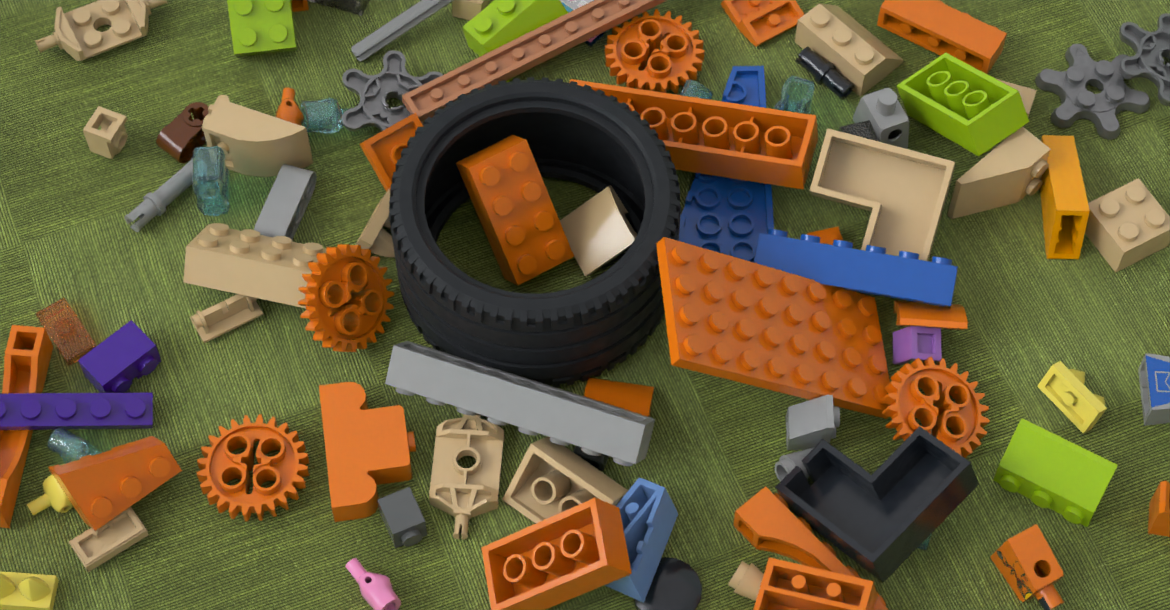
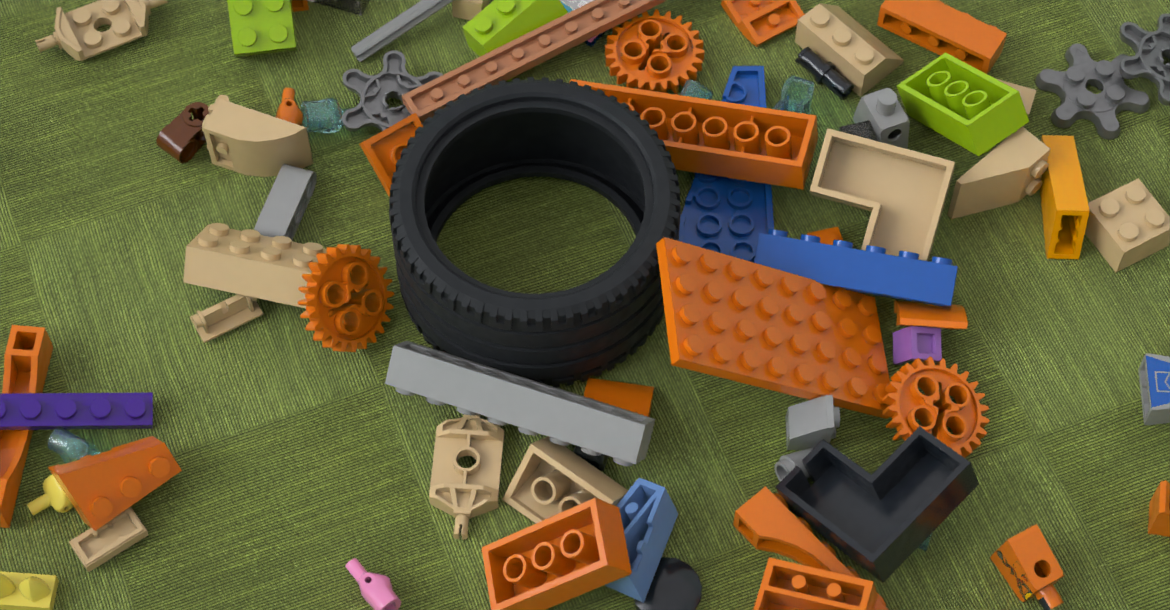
(66, 331): clear orange plate -> none
(112, 135): tan brick -> none
(120, 359): dark purple piece -> none
(156, 202): light grey pin -> none
(211, 180): clear light blue brick -> none
(222, 466): orange gear -> none
(362, 449): orange brick -> none
(373, 235): tan tile -> none
(402, 518): dark grey brick -> none
(515, 209): orange brick -> none
(598, 231): tan slope -> none
(747, 580): tan cone -> none
(1054, 473): lime slope -> none
(1067, 391): light yellow tile -> none

